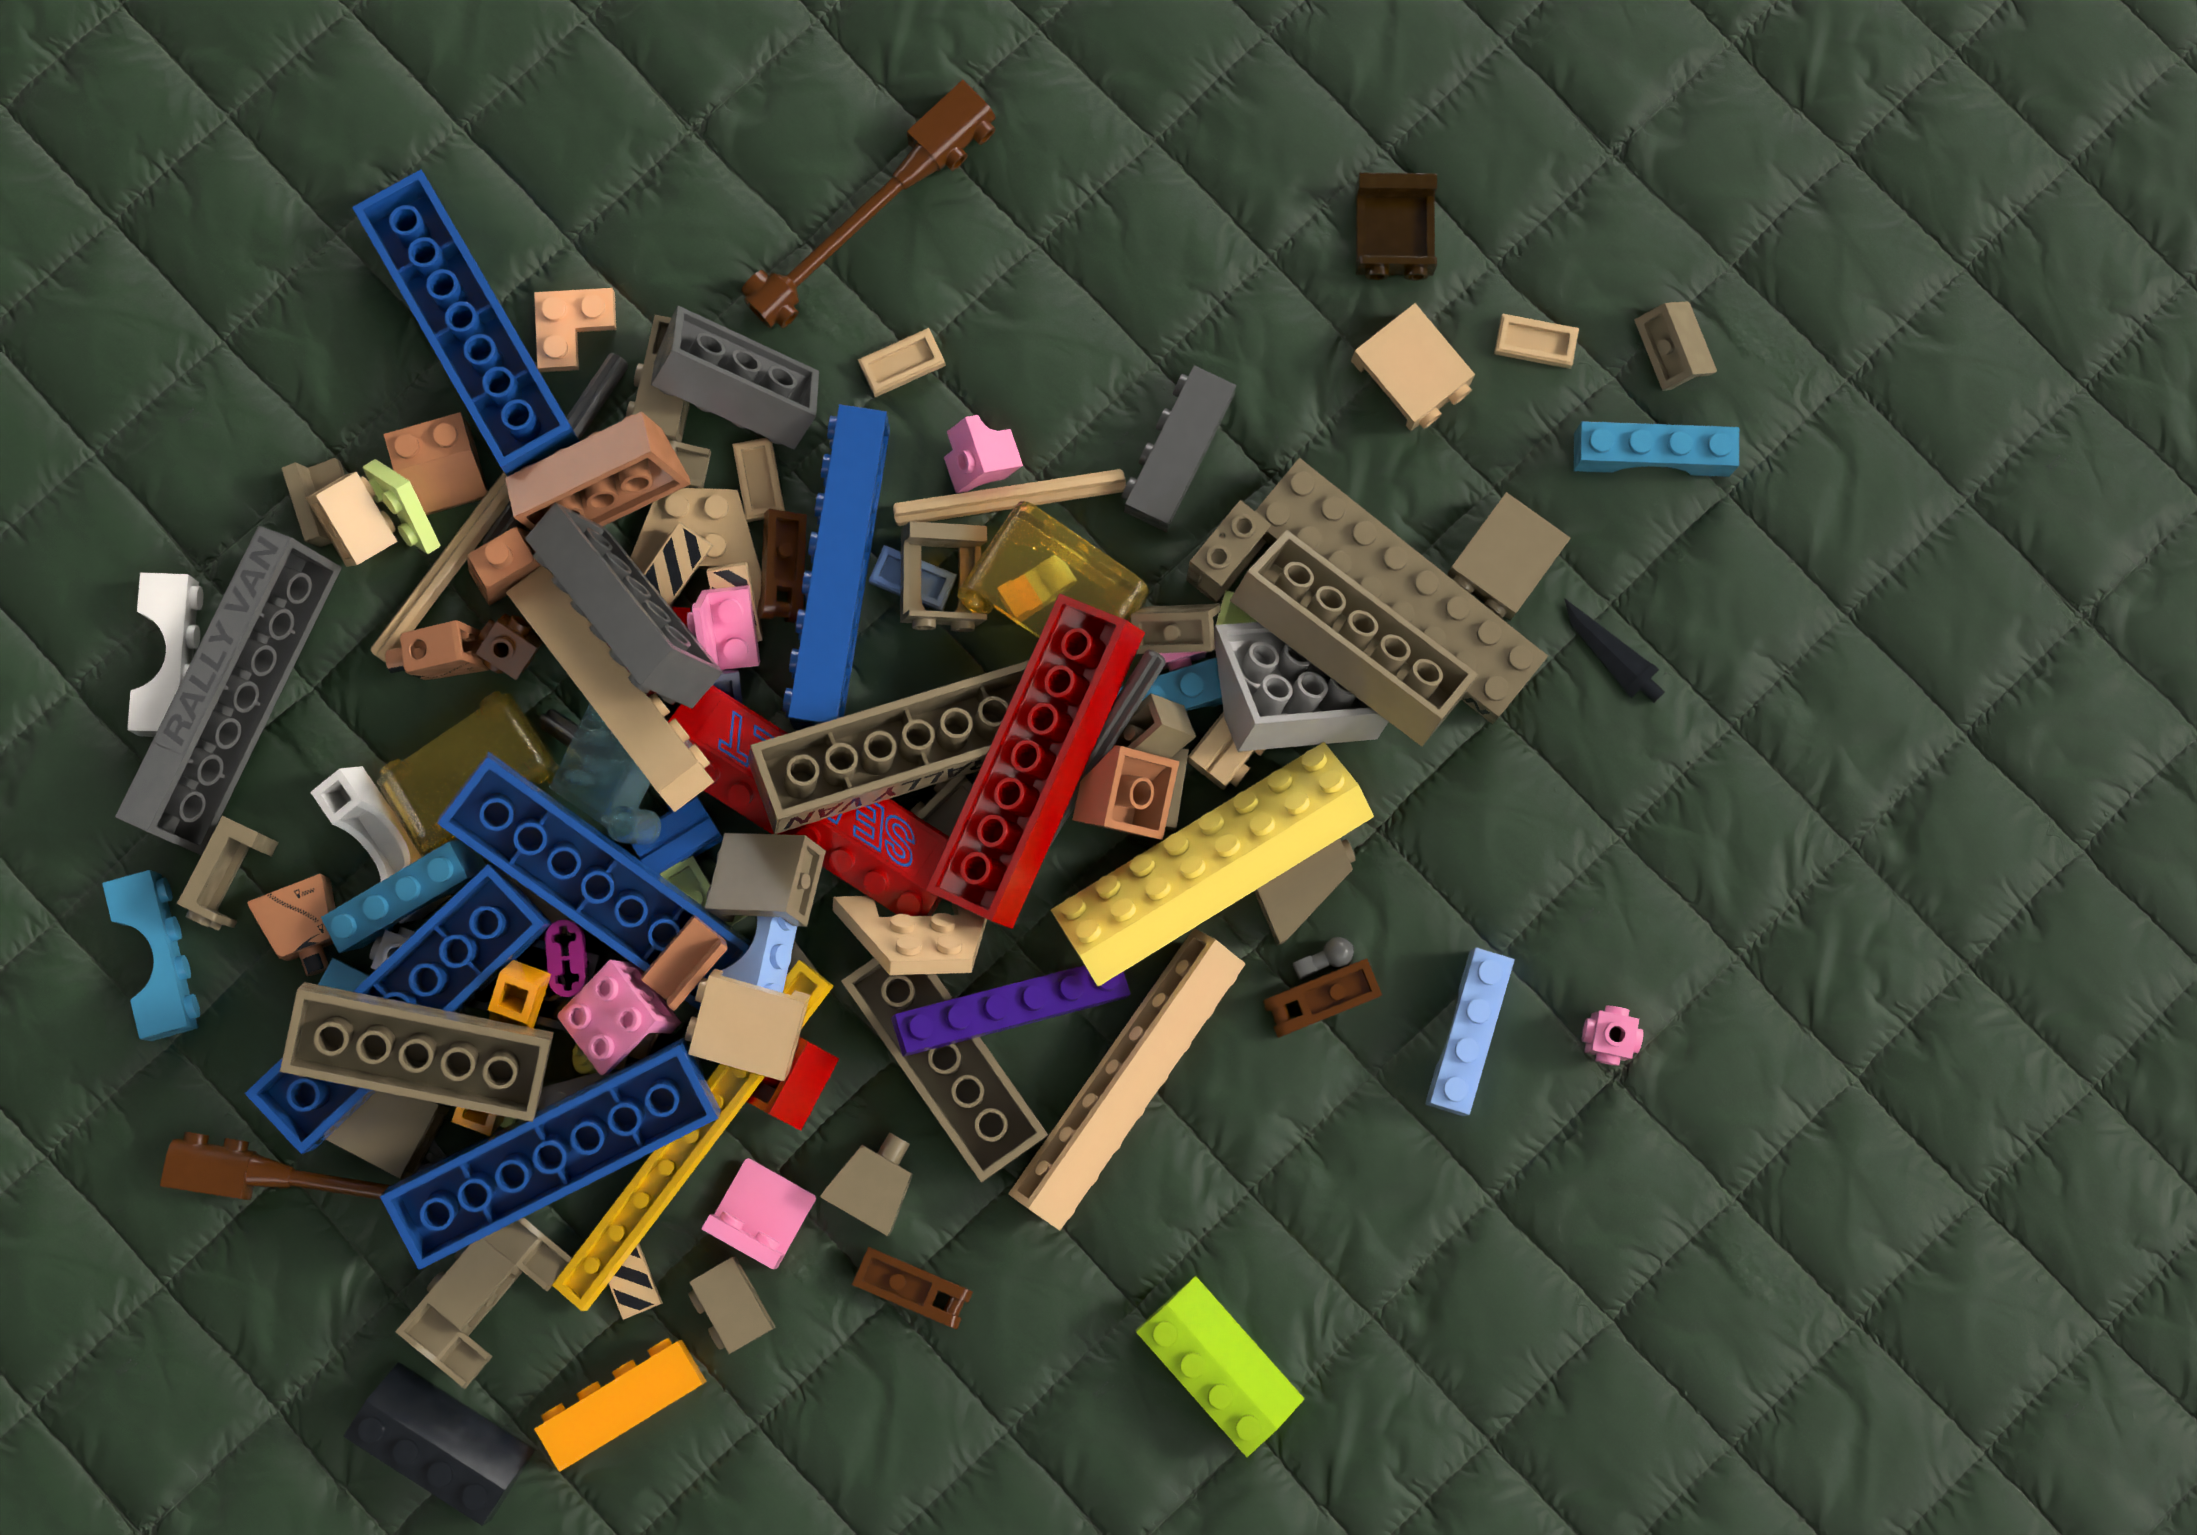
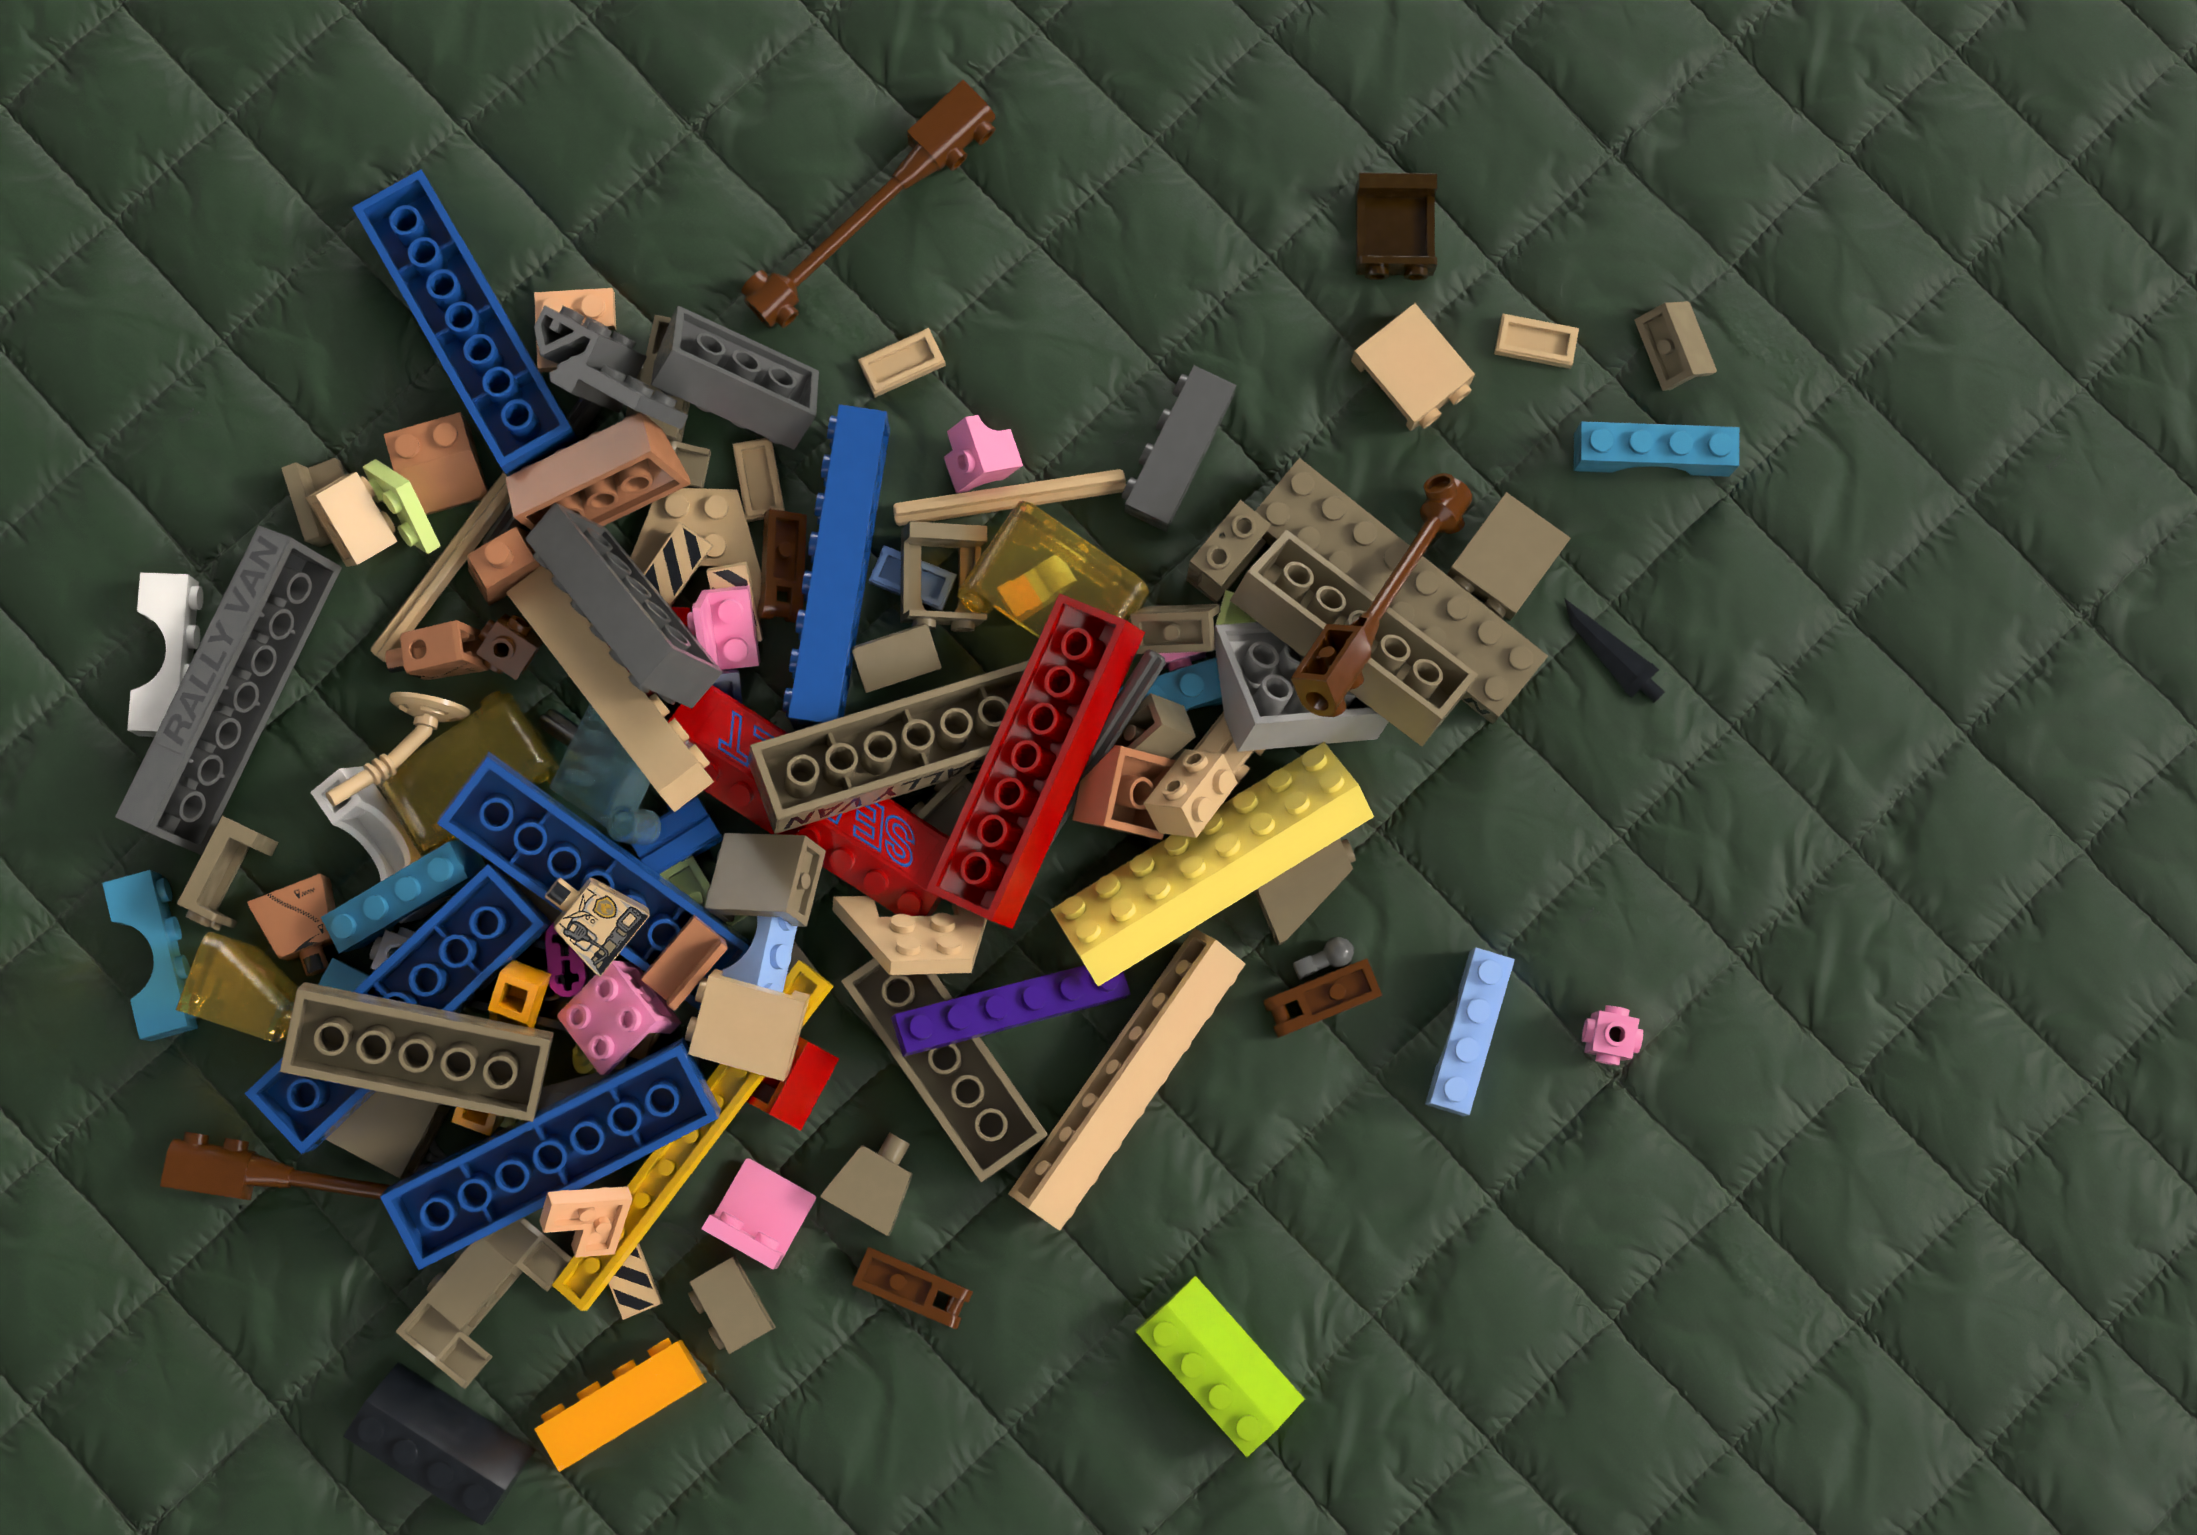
(239, 989): none -> clear yellow windscreen
(427, 714): none -> tan dish
(592, 1213): none -> light nougat plate
(596, 920): none -> torso
(600, 365): none -> dark grey piece
(896, 657): none -> dark tan panel
(1190, 793): none -> tan brick
(1342, 651): none -> reddish brown bar

